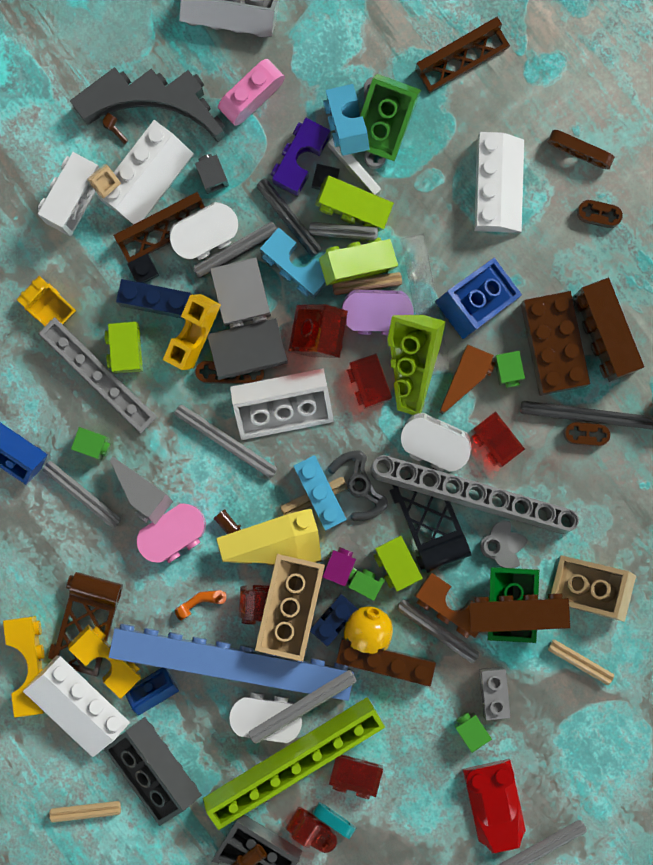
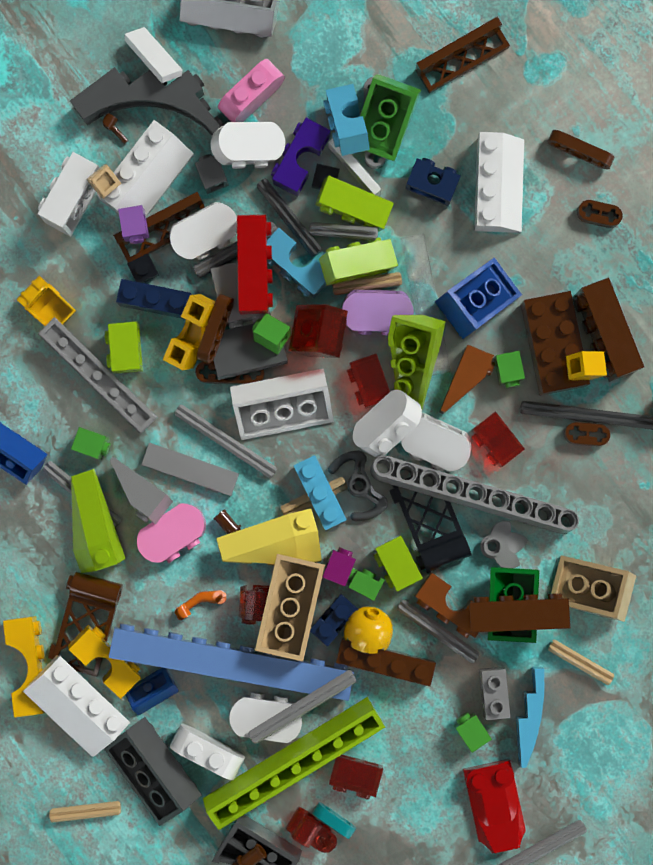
(94, 532): none -> lime wedge
(133, 224): none -> medium lavender brick
(153, 55): none -> white tile
(190, 469): none -> light grey tile
(207, 752): none -> white brick
(215, 328): none -> reddish brown beam
(248, 144): none -> white brick
(253, 264): none -> red brick
(271, 333): none -> bright green brick
(387, 423): none -> white brick
(440, 192): none -> dark blue brick
(528, 725): none -> medium azure slope
(586, 365): none -> yellow brick

